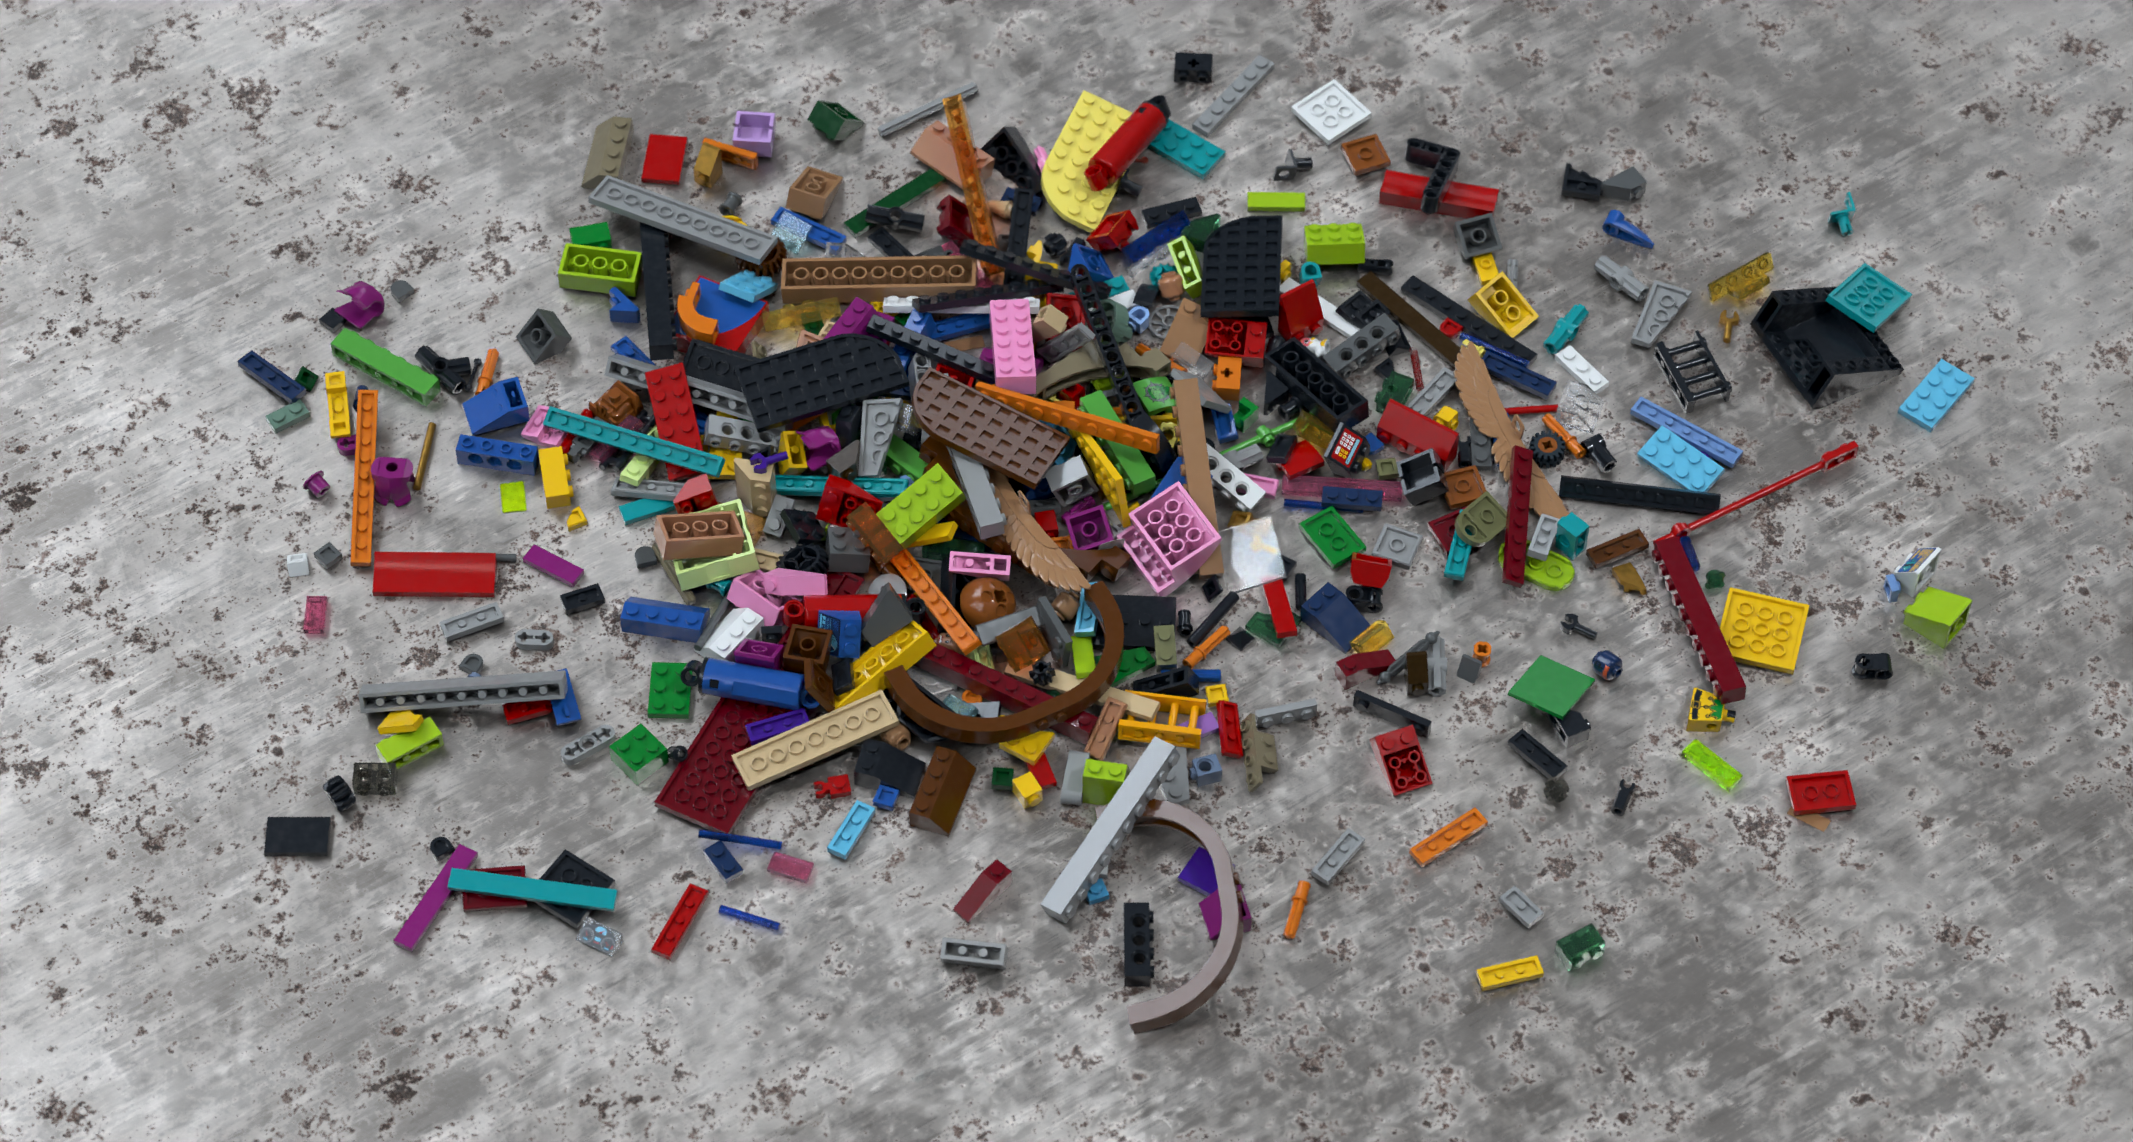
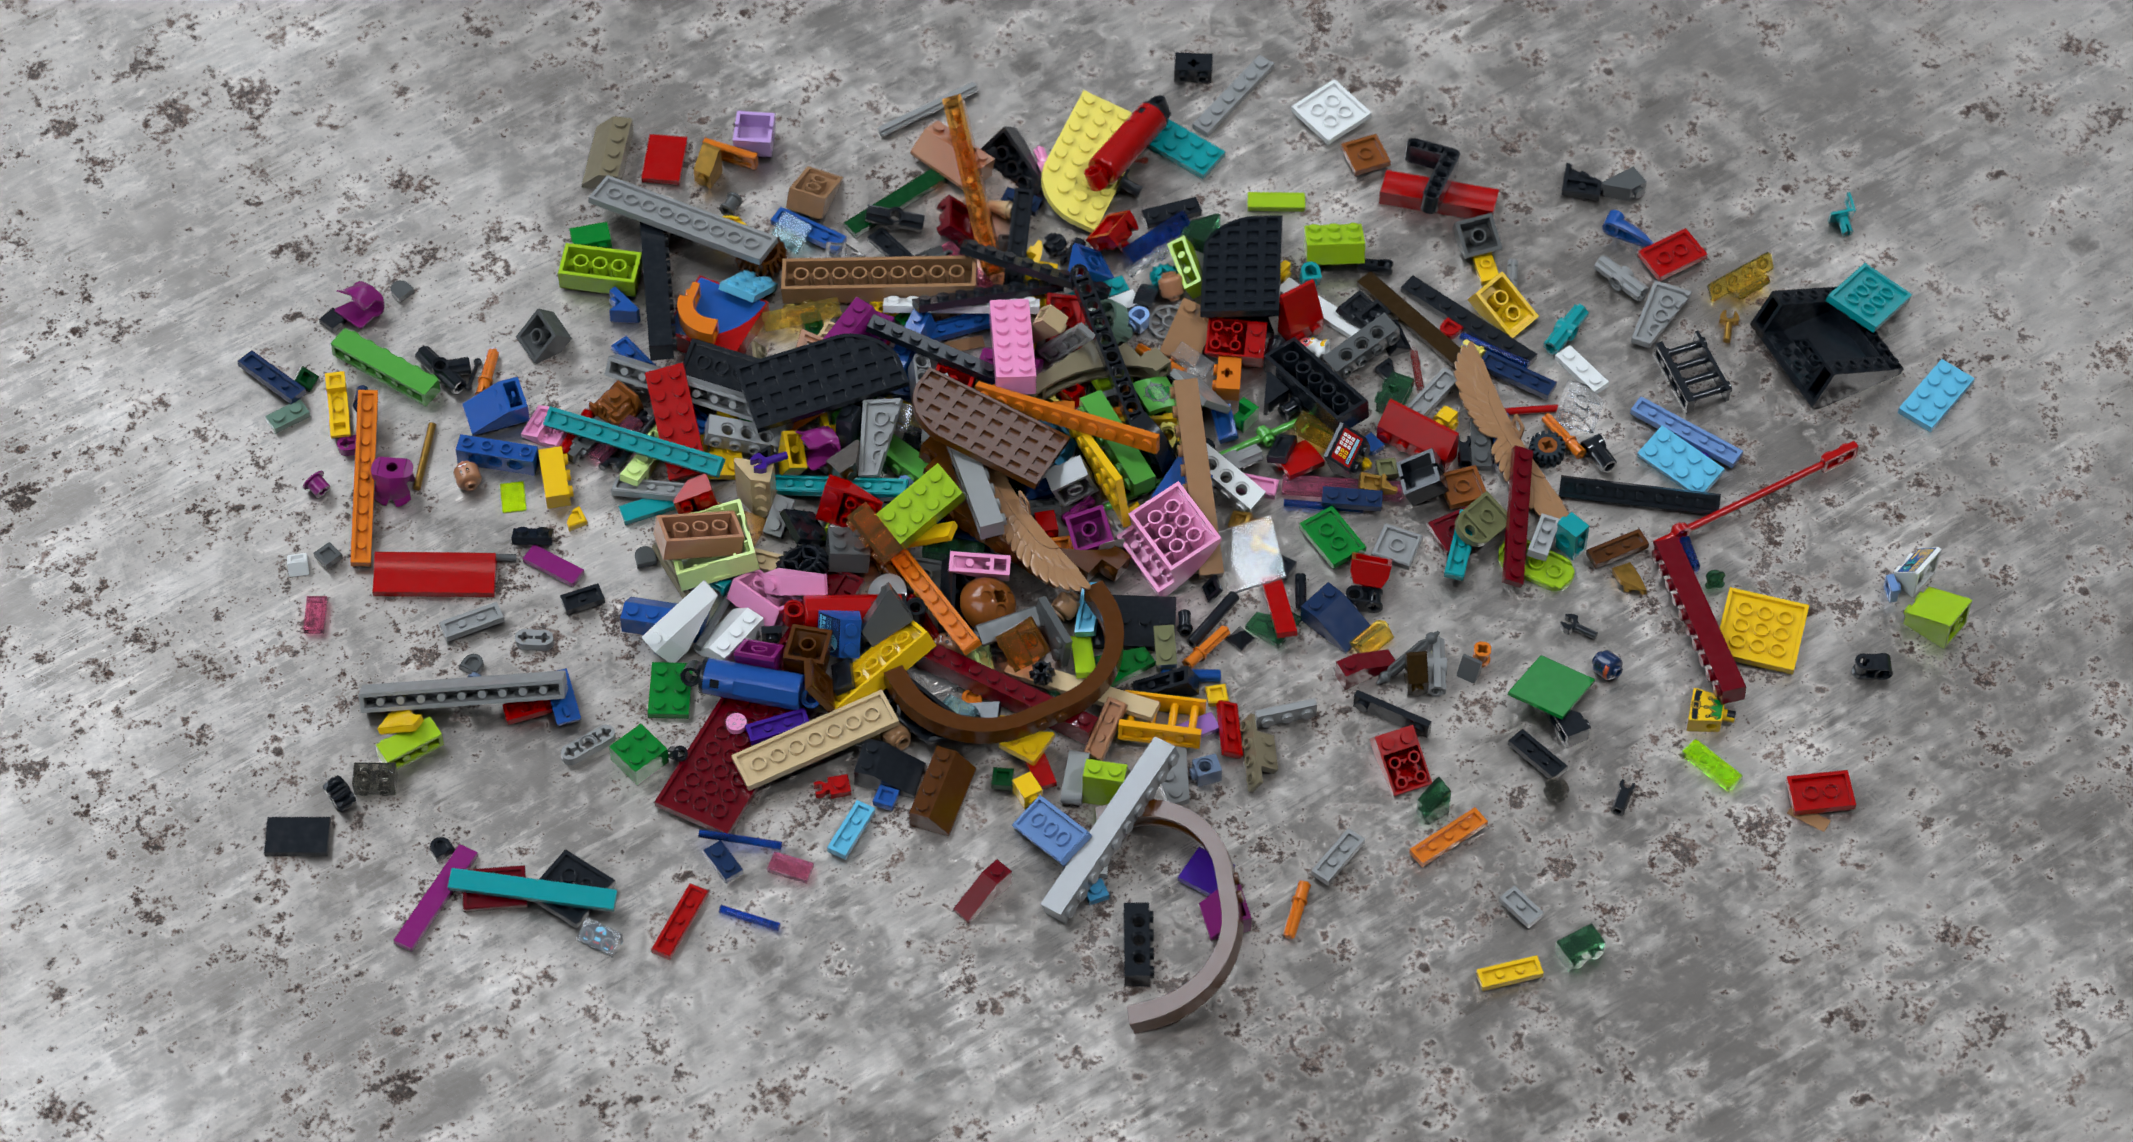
(467, 476): none -> nougat head
(532, 536): none -> black plate
(678, 628): none -> white wedge
(736, 723): none -> bright pink tile
(834, 120): dark green slope -> none
(974, 953): light grey brick -> none
(1052, 830): none -> medium blue tile
(1292, 165): black bracket -> none
(1376, 482): none -> pearl gold slope
(1434, 801): none -> clear green slope
(1672, 254): none -> red plate

